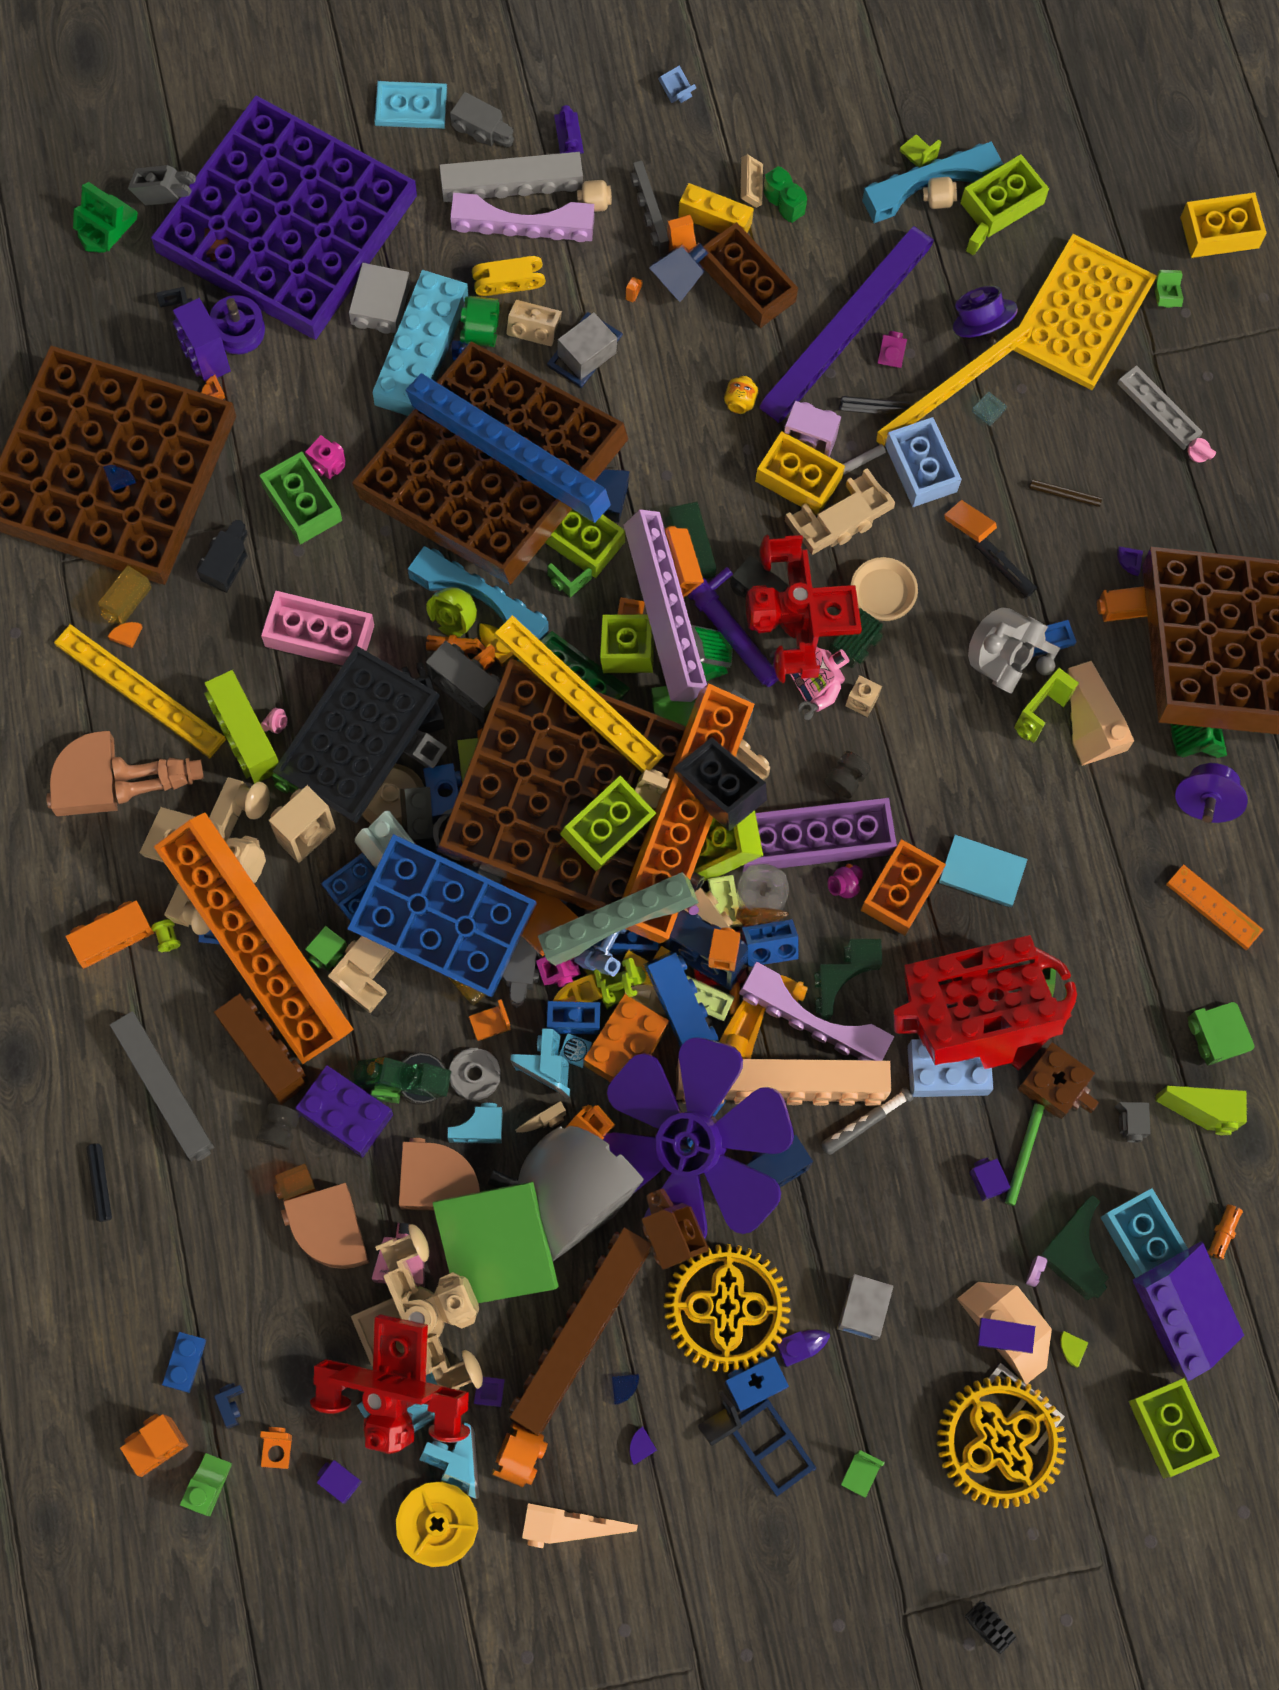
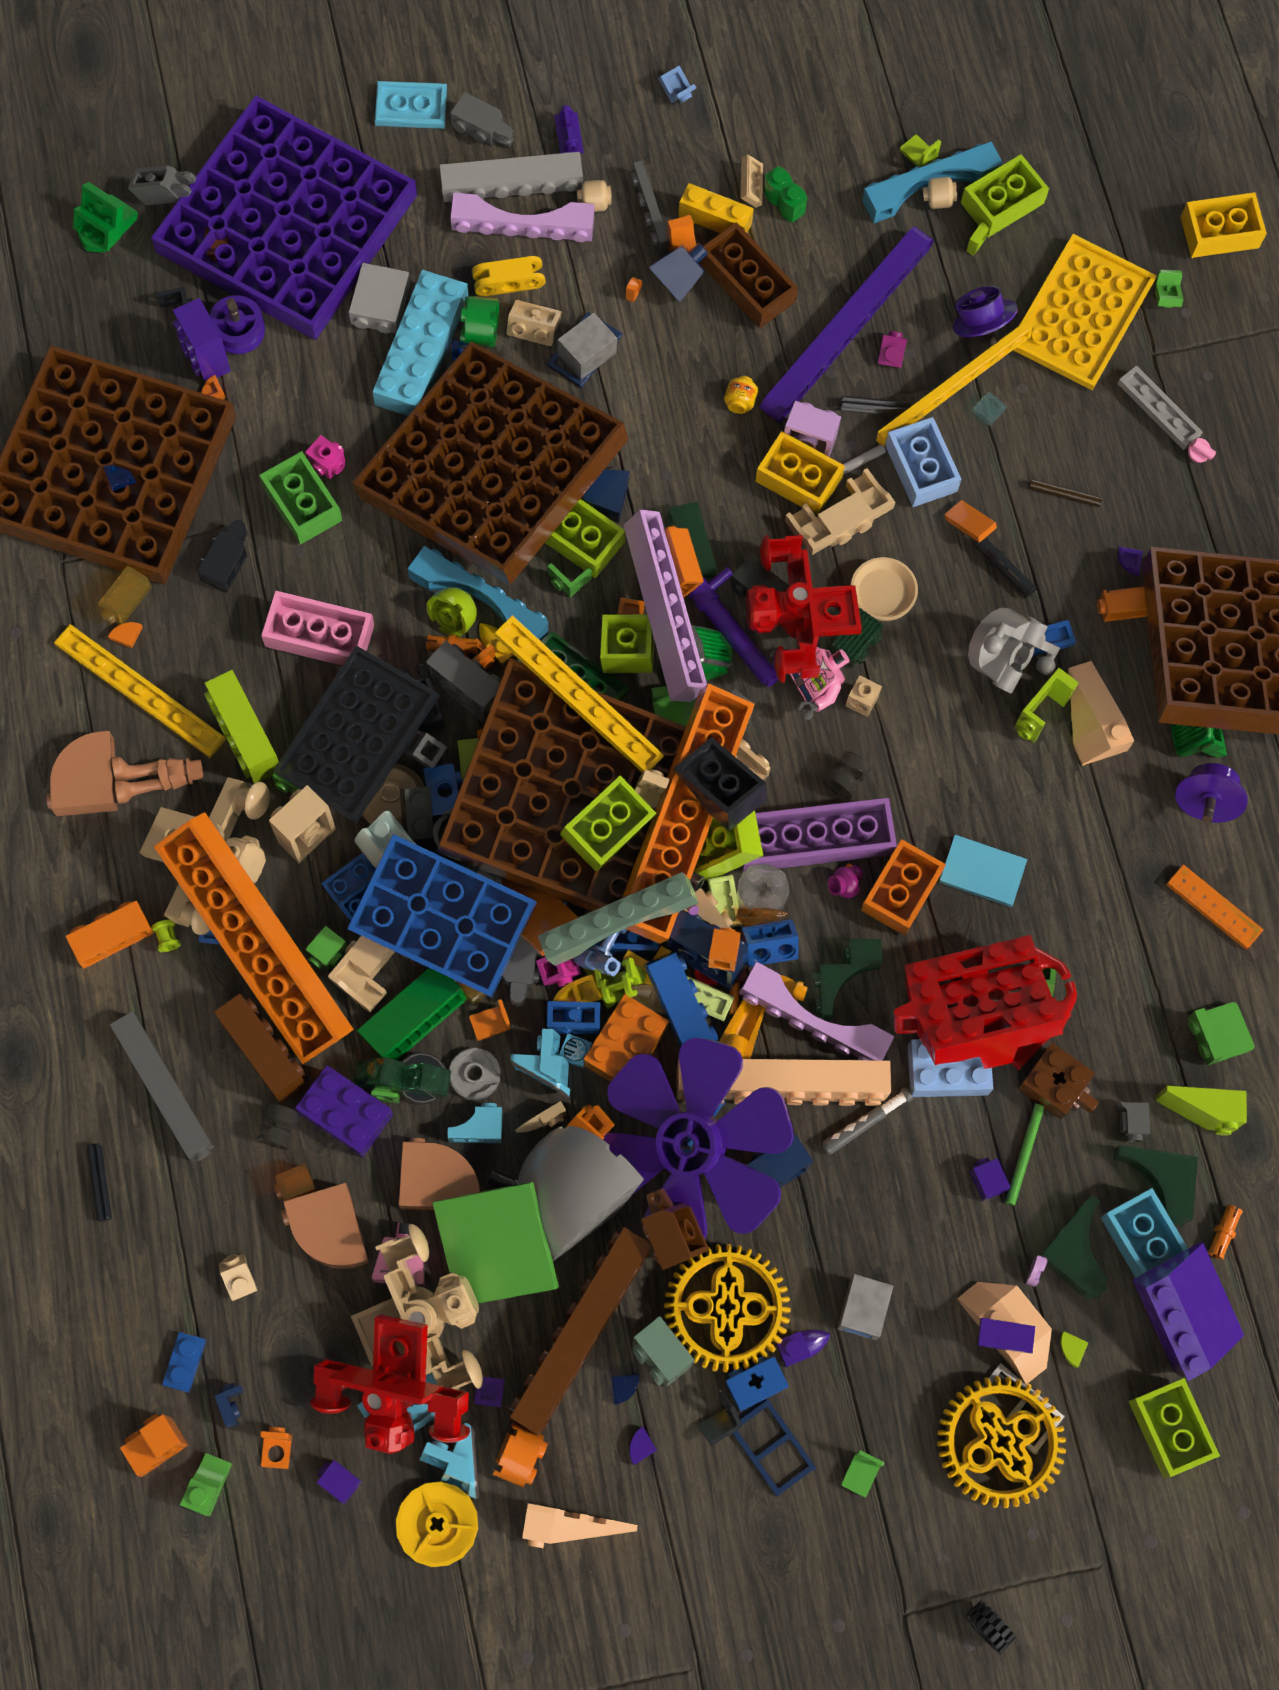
(237, 1276): none -> tan bracket
(275, 721): bright pink plate -> none
(412, 1014): none -> green brick
(508, 447): blue brick -> none
(661, 1352): none -> sand green brick
(1169, 1174): none -> clear green arch

